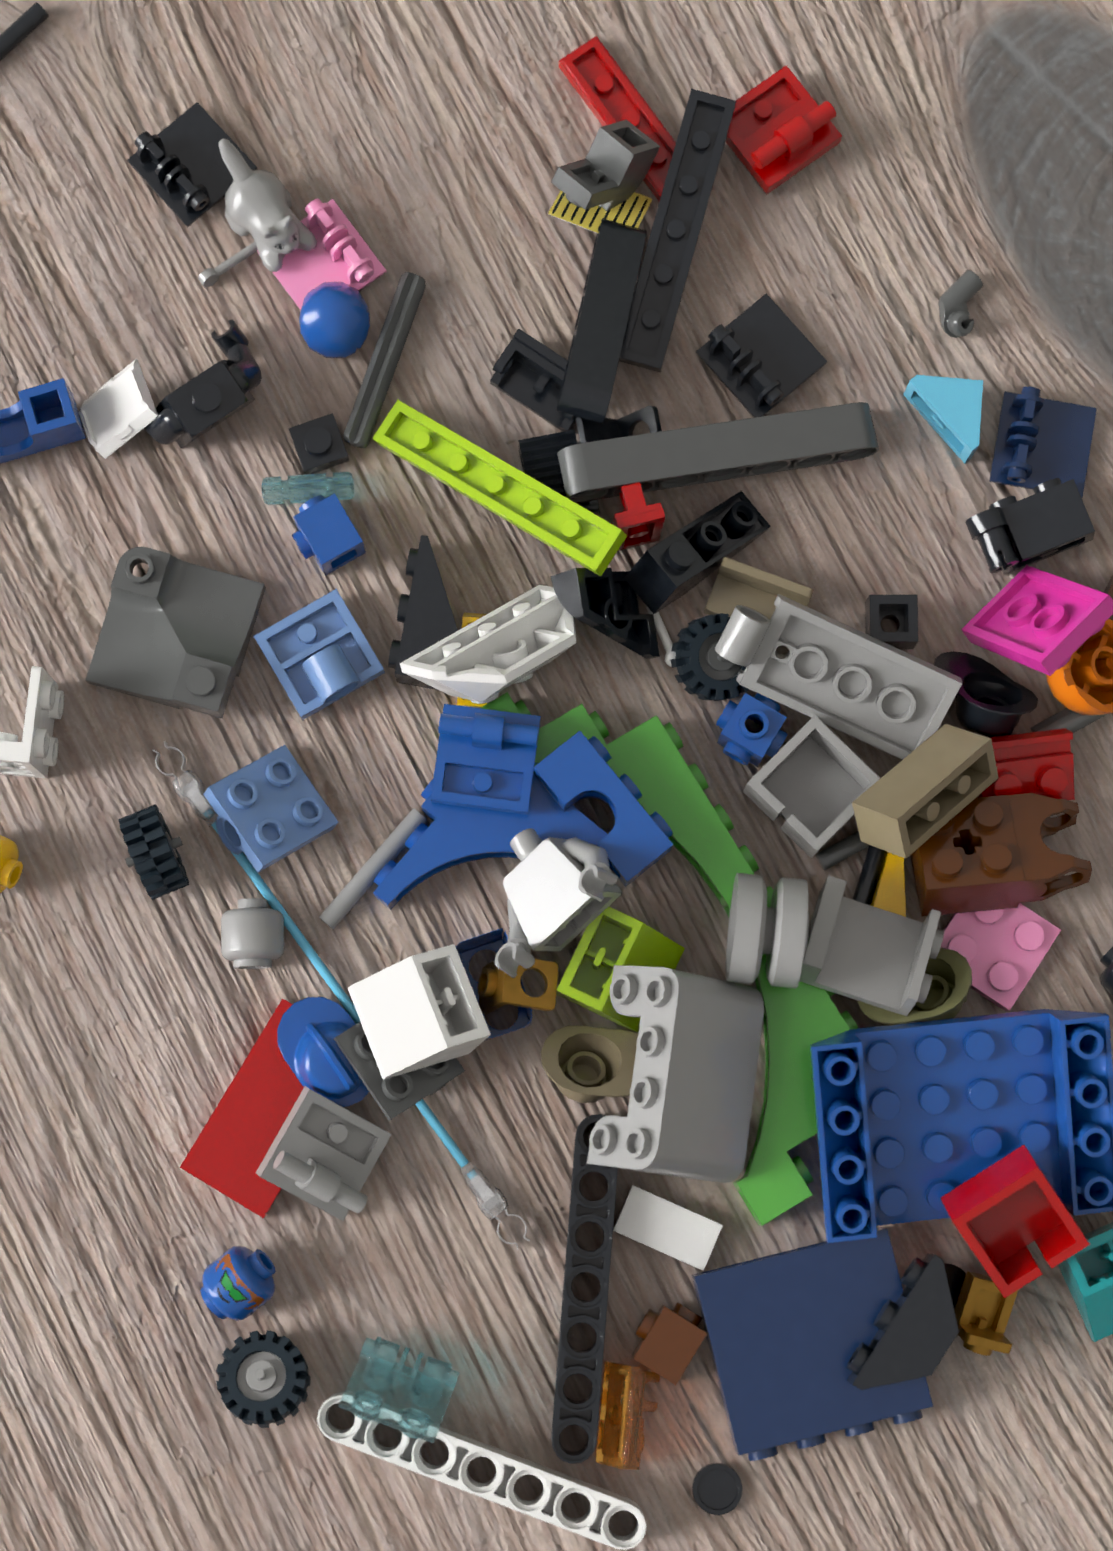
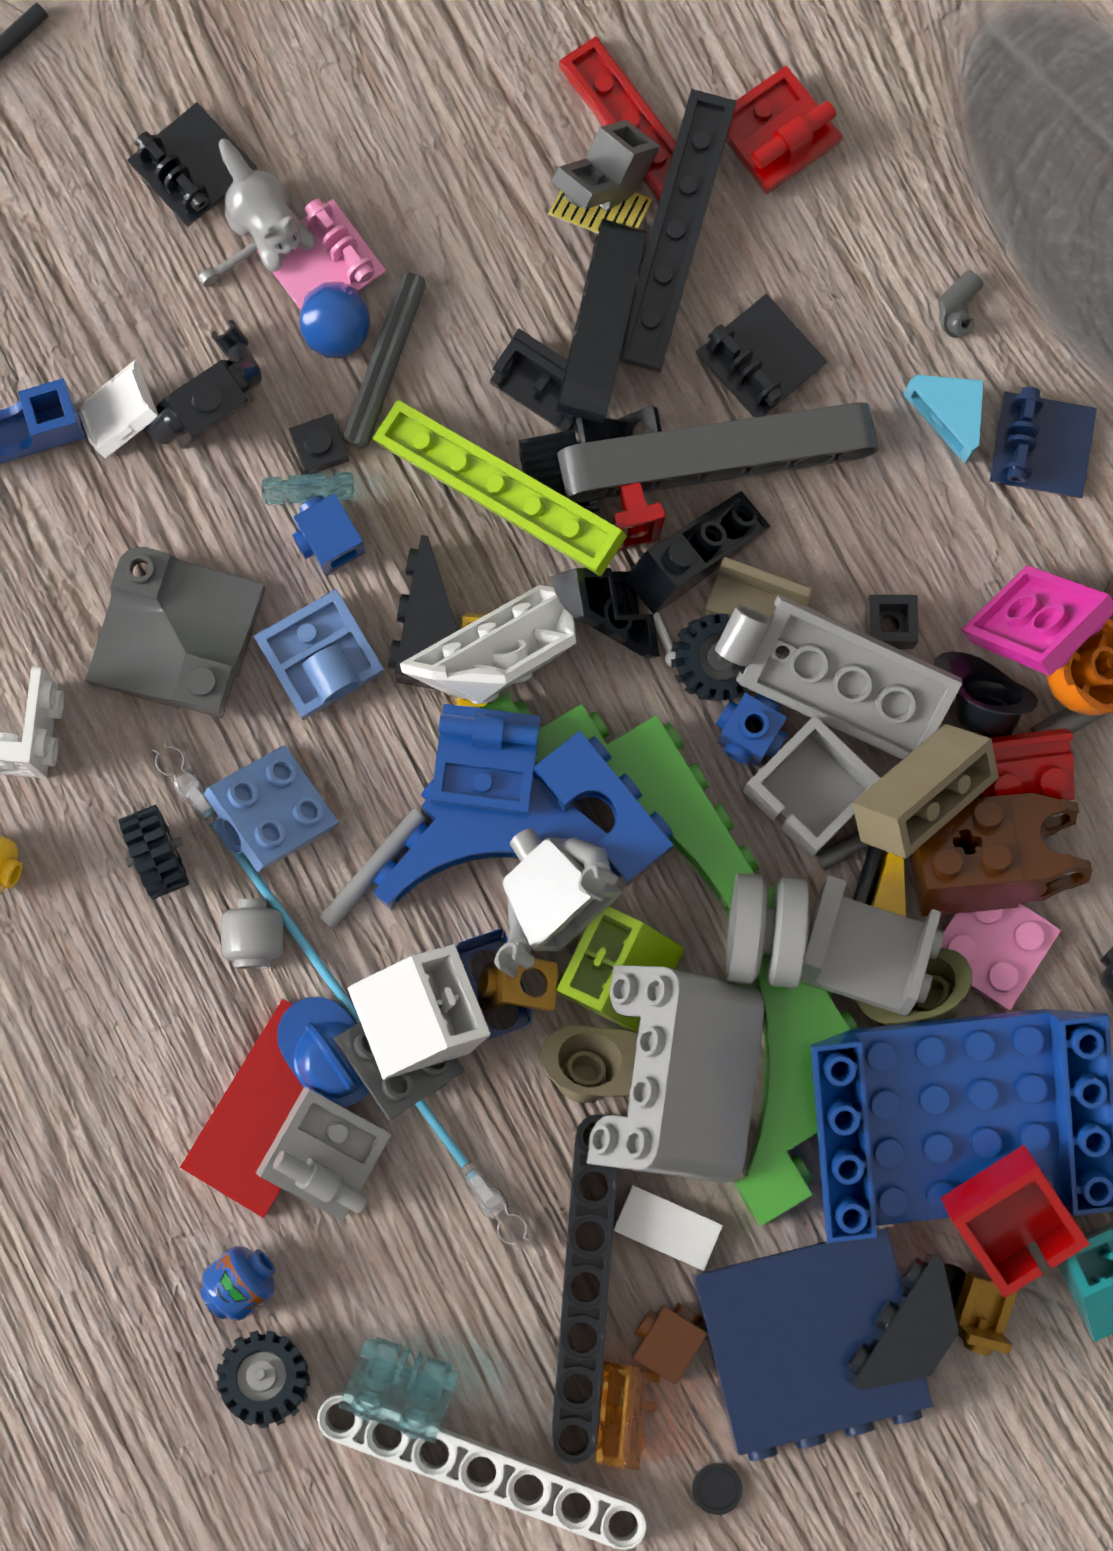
(1032, 528): black hinge -> none

